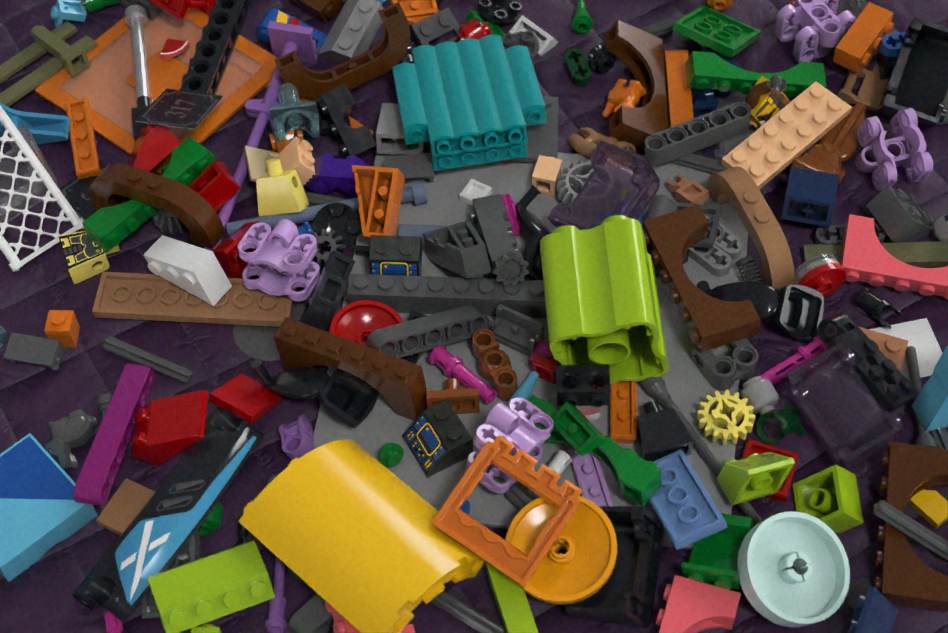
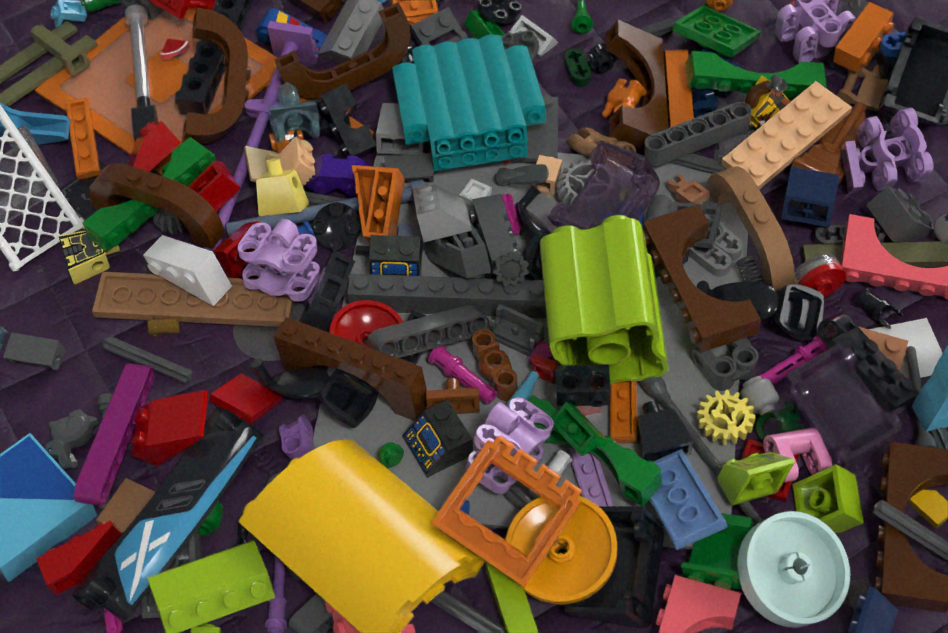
(63, 326): orange brick -> none
(72, 561): none -> red slope
(161, 326): none -> clear yellow pin
(180, 108): black sticker -> none
(225, 34): none -> reddish brown arch
(324, 240): dark grey gear -> none
(440, 212): none -> light grey slope
(473, 29): red head -> none
(523, 175): none -> dark grey piece
(804, 442): none -> bright pink connector
(850, 159): none -> lavender plate

